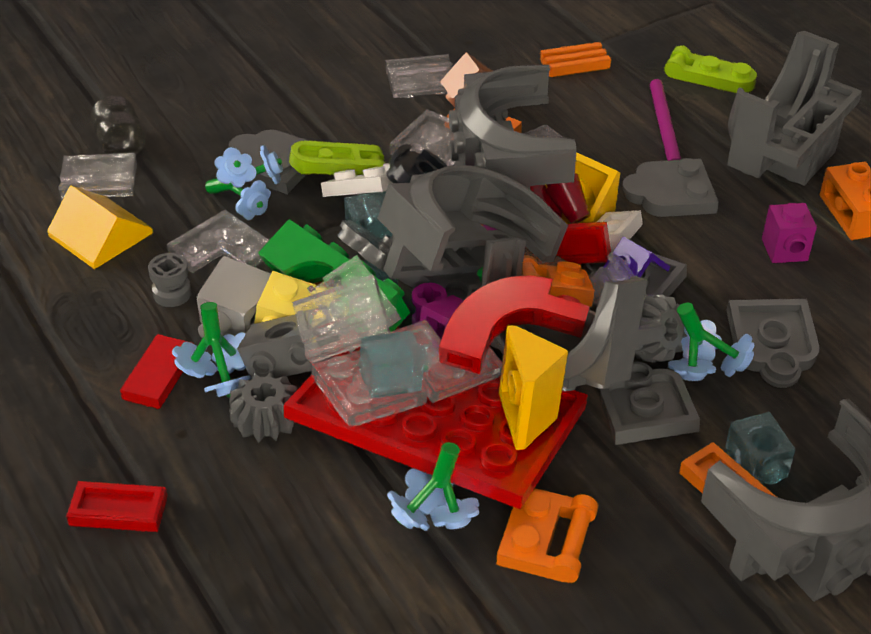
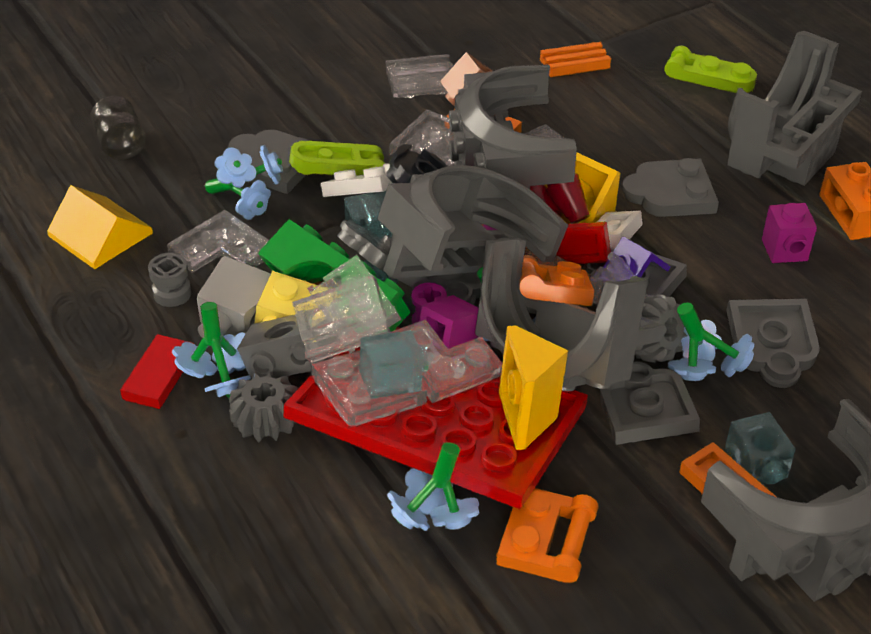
(102, 174): clear plate -> none
(117, 506): red tile -> none
(504, 304): arch -> none
(664, 120): magenta bar -> none

